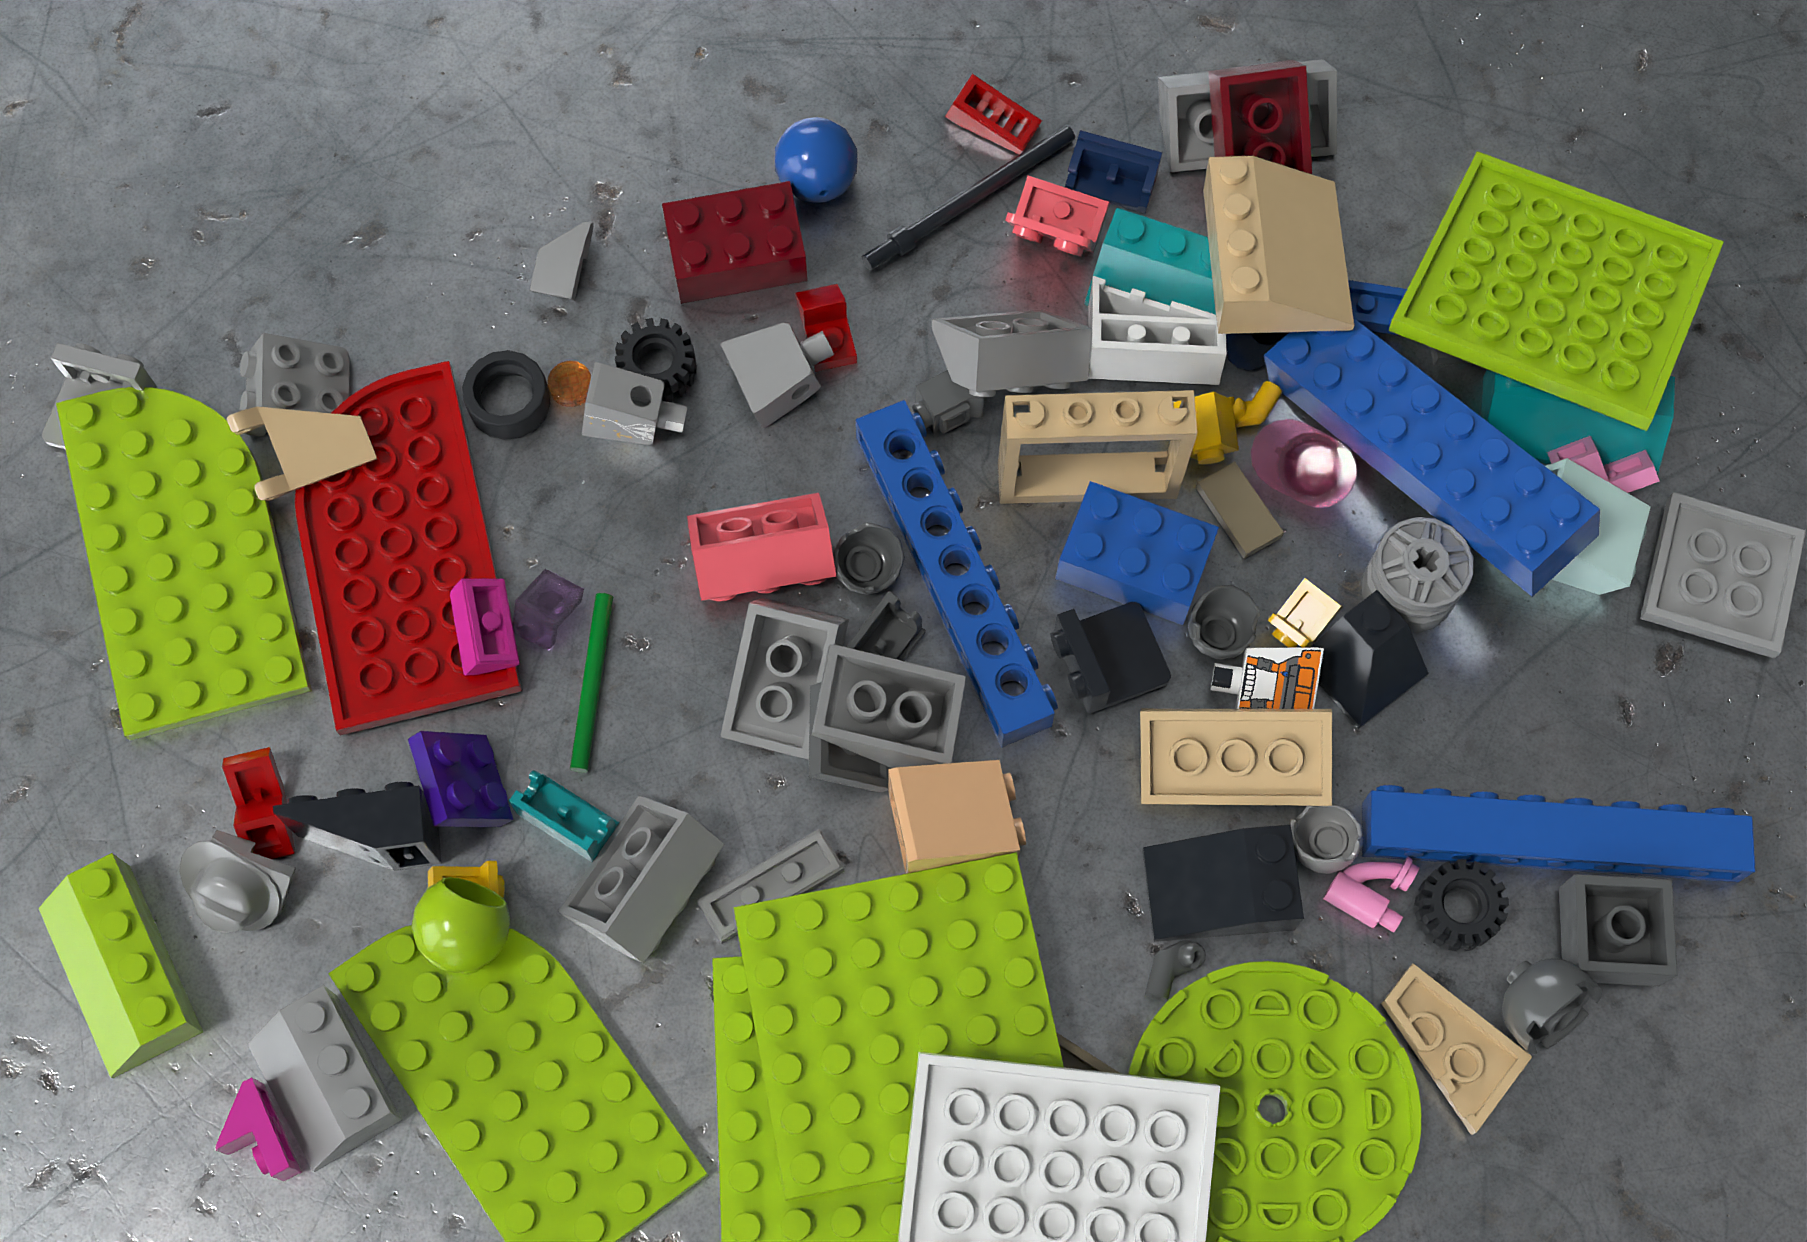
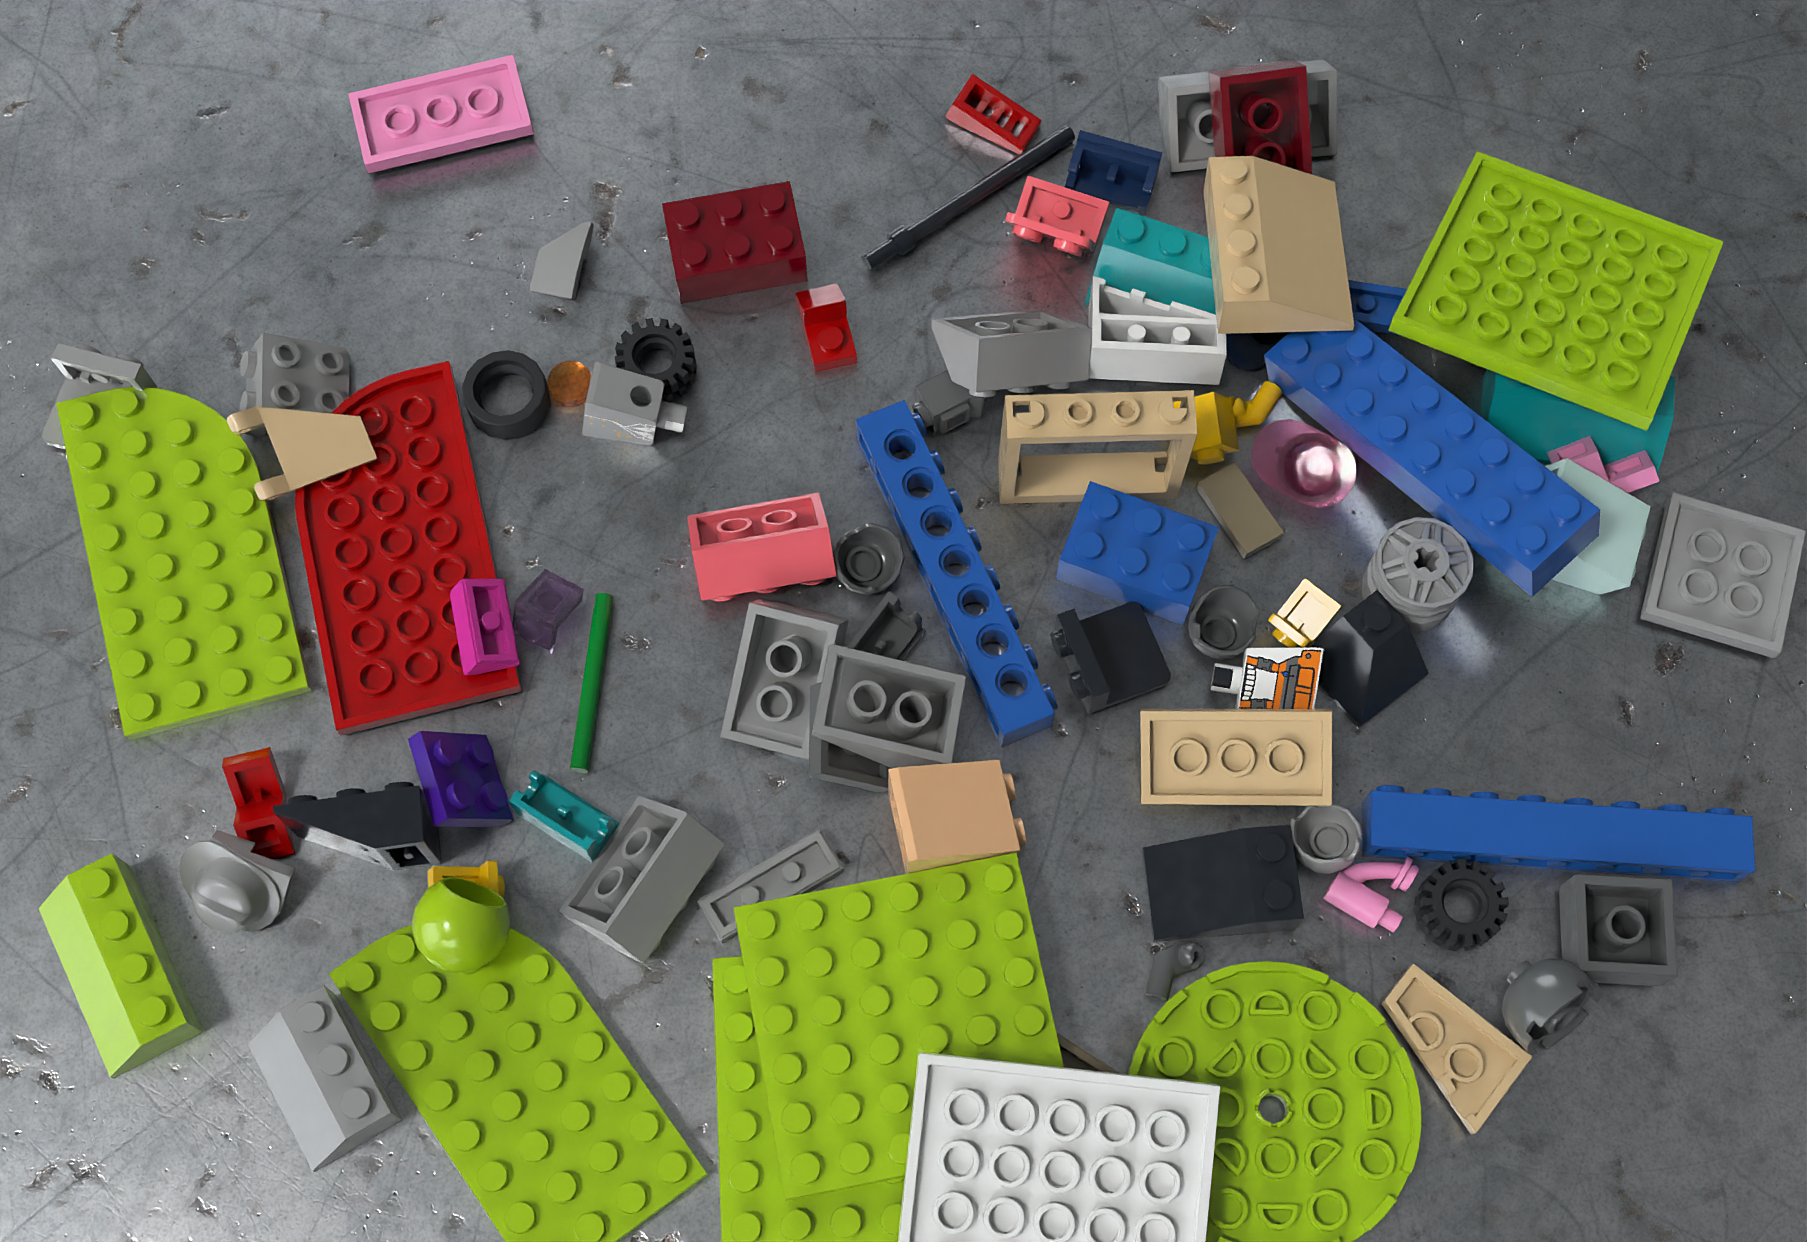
(257, 1121): dark pink slope -> none
(440, 114): none -> bright pink plate
(776, 369): light grey torso -> none
(816, 159): blue helmet -> none

